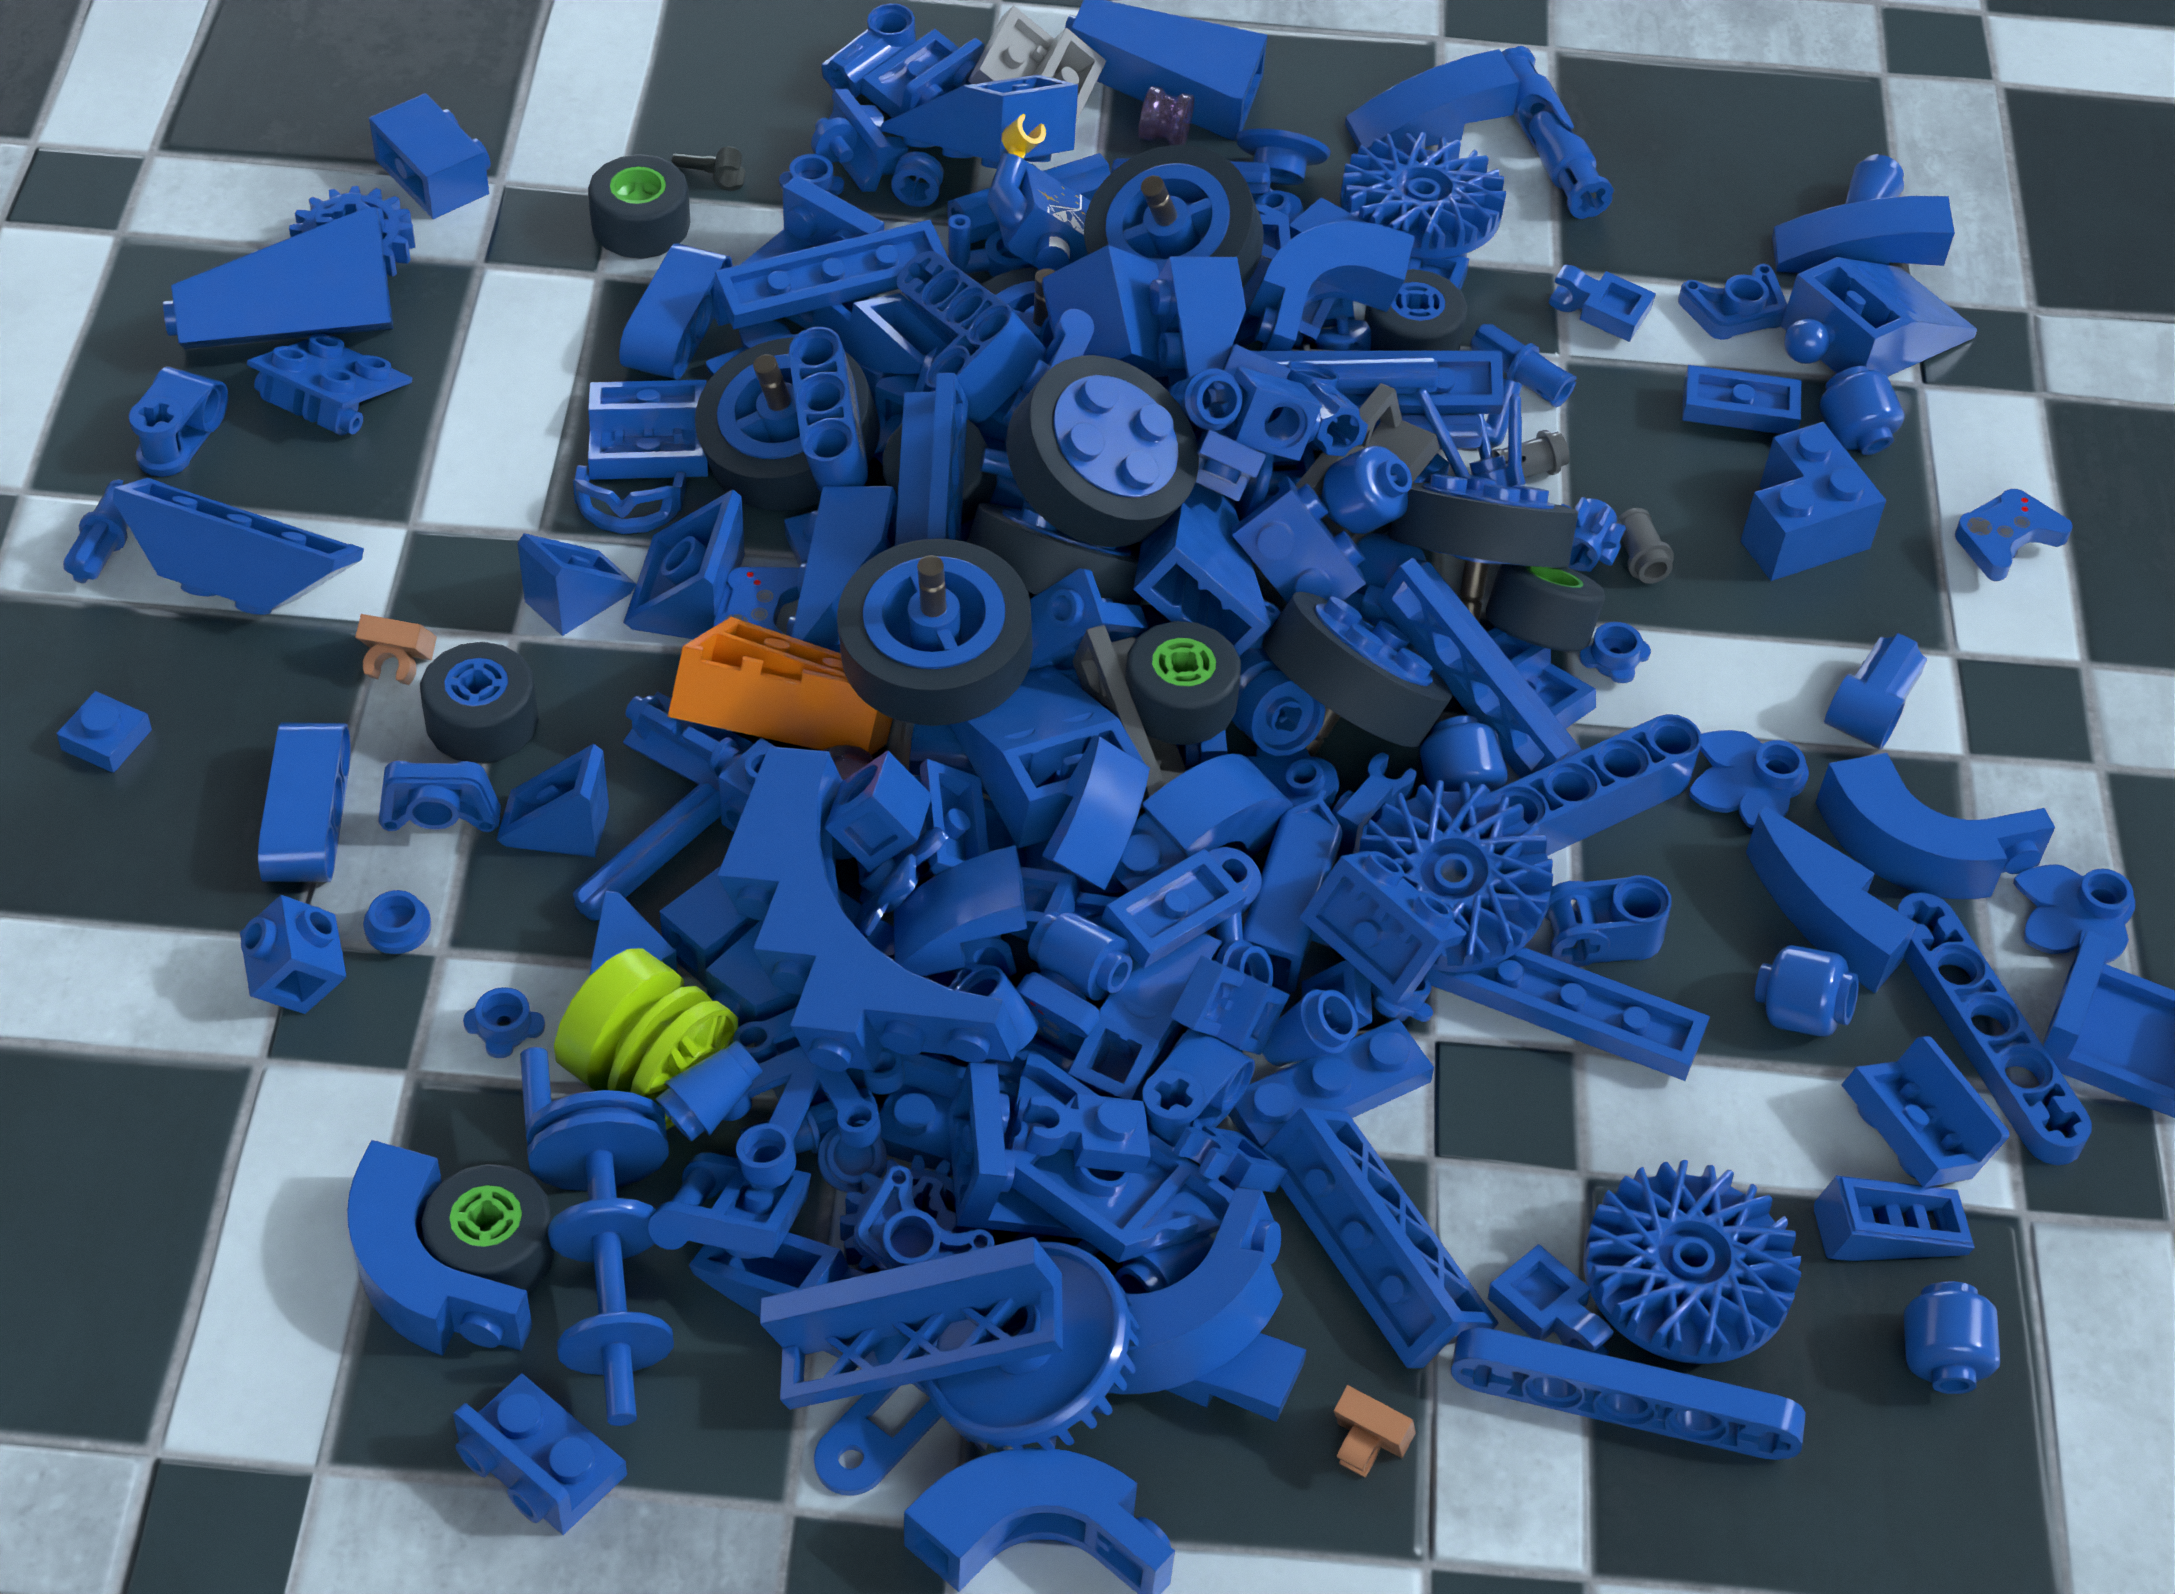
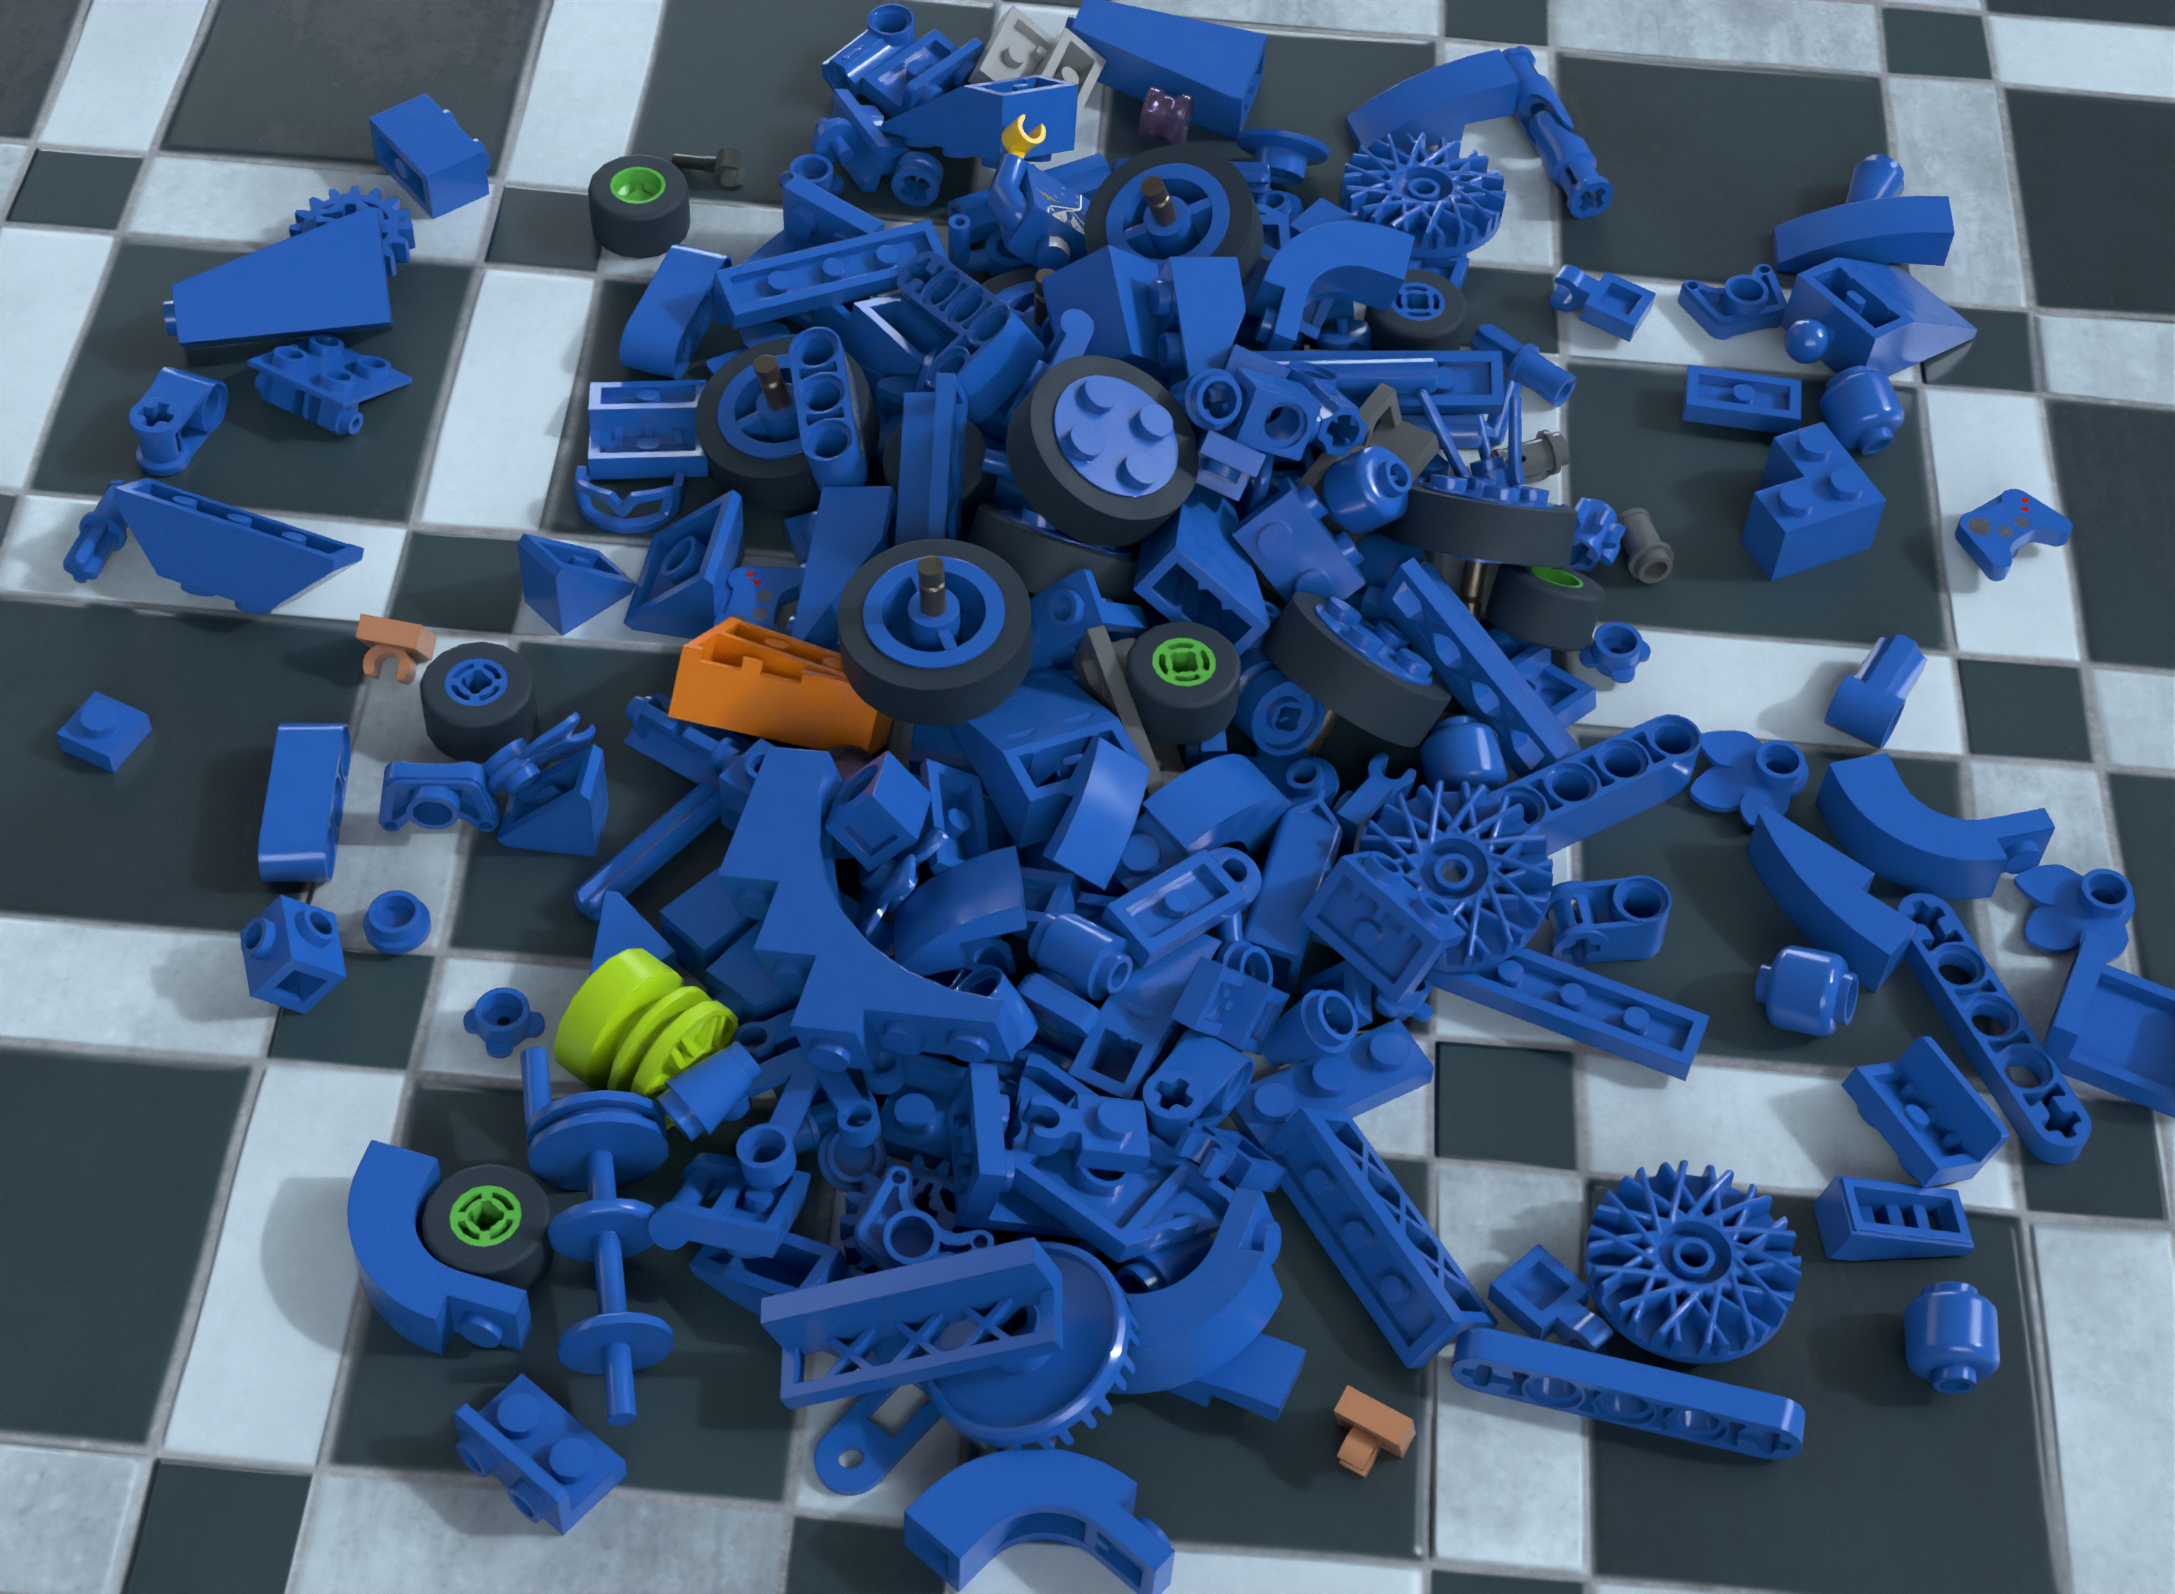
(521, 764): none -> blue plate

